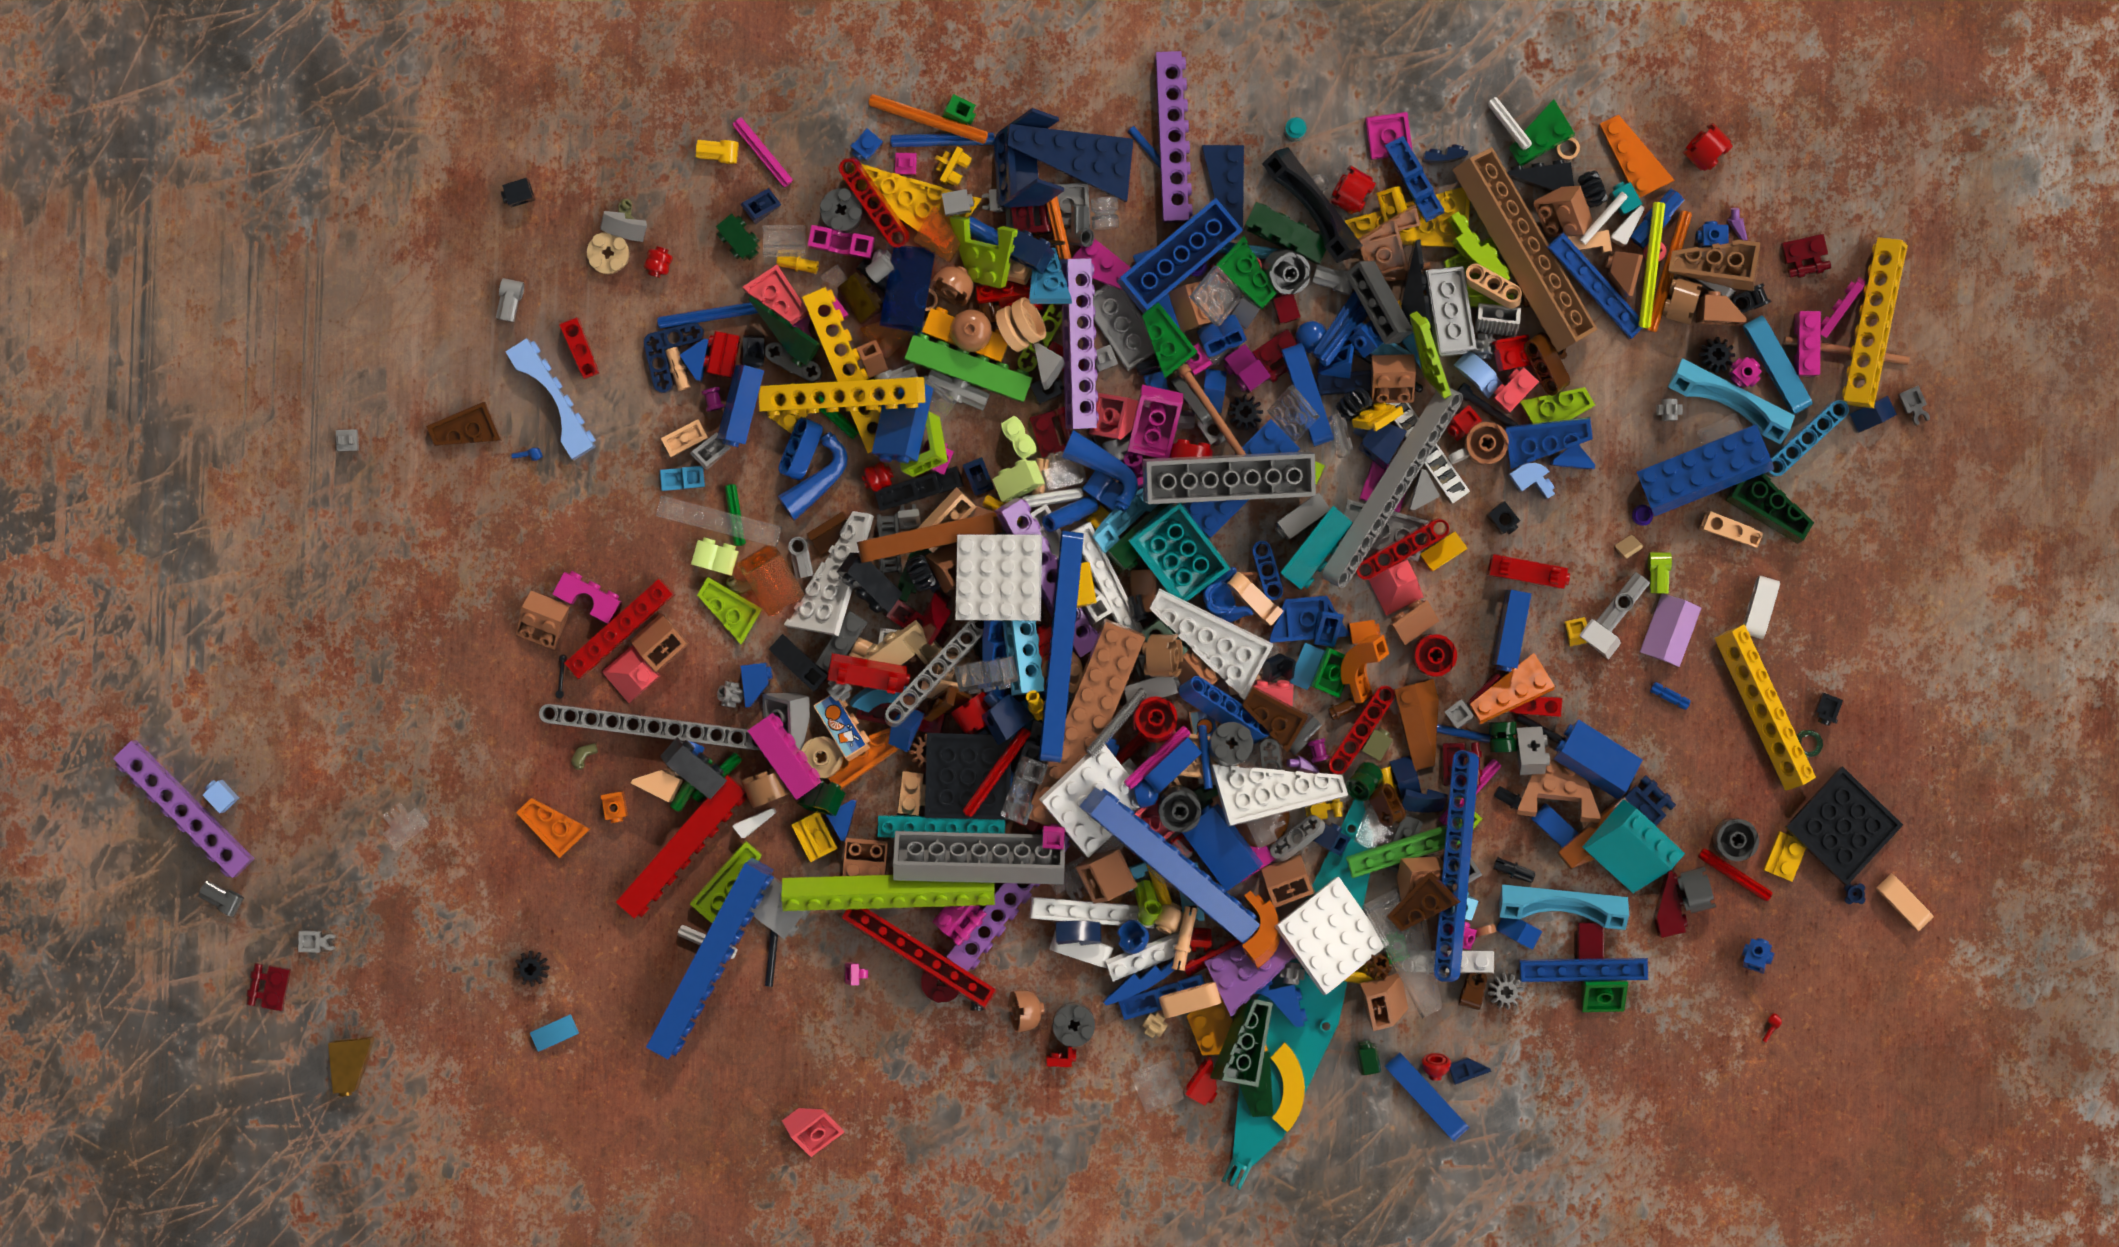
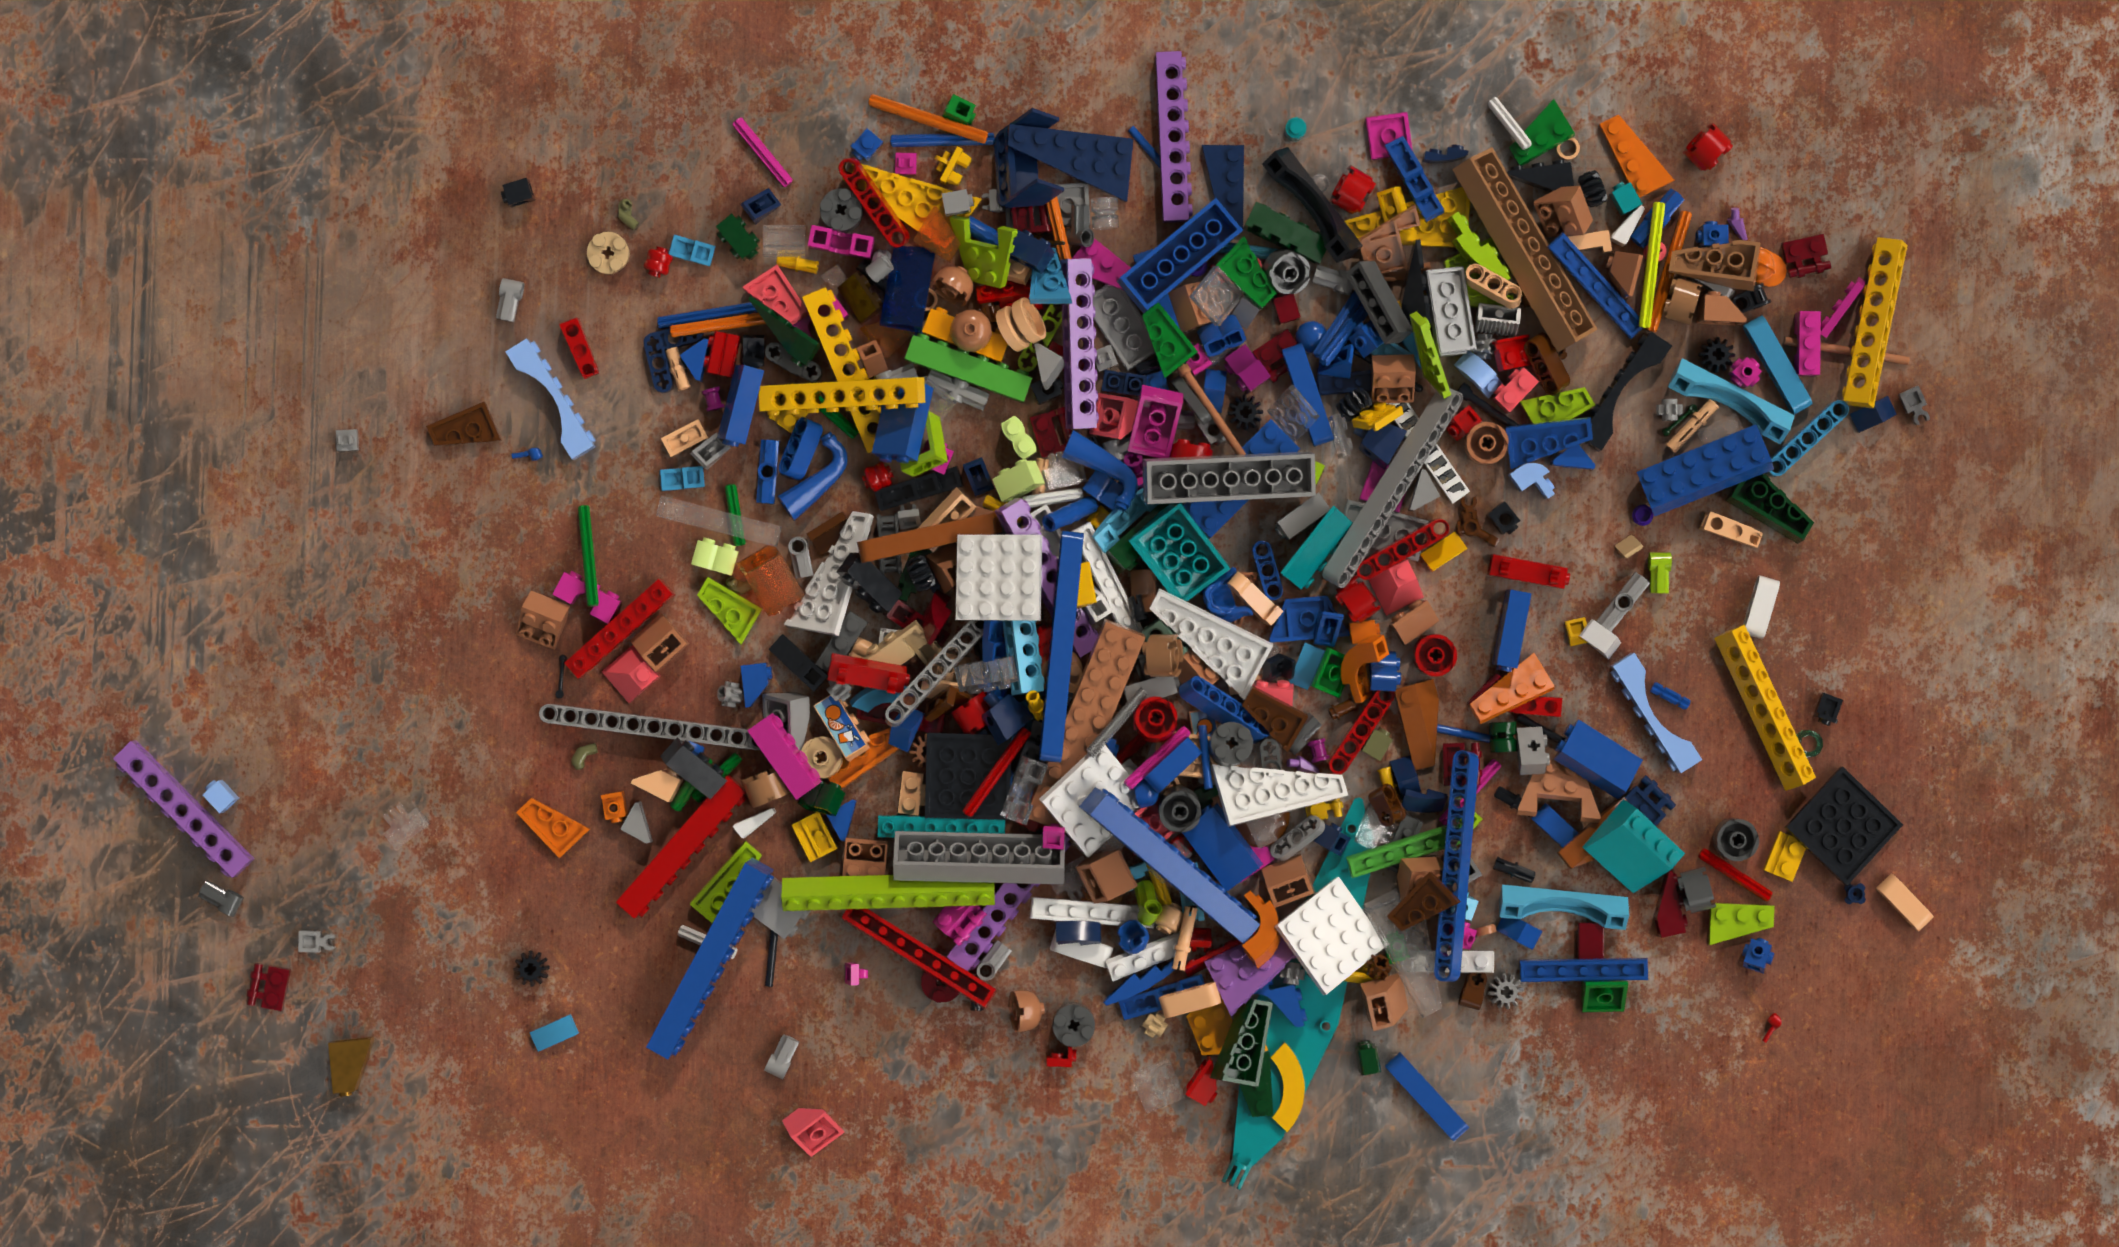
(588, 555): none -> green axle
(617, 225): light grey slope -> none
(637, 824): none -> light grey slope
(691, 250): none -> dark azure slope
(716, 324): none -> orange axle
(723, 151): yellow piece -> none
(768, 457): none -> blue piece
(780, 1060): none -> light grey piece
(994, 959): none -> light grey piece
(1123, 383): none -> dark blue slope
(1357, 599): none -> red brick
(1364, 781): dark green wheel -> none
(1384, 673): none -> blue brick
(1436, 1065): red brick -> none
(1458, 456): white tile -> none
(1460, 714): light grey brick -> none
(1466, 1069): dark blue tile -> none
(1471, 525): none -> reddish brown piece
(1603, 218): white bar -> none
(1632, 677): none -> light blue arch
(1649, 353): none -> black arch
(1670, 629): lavender slope -> none
(1692, 408): none -> dark green hinge
(1699, 418): none -> light nougat pin
(1737, 920): none -> lime wing
(1770, 268): none -> orange piece

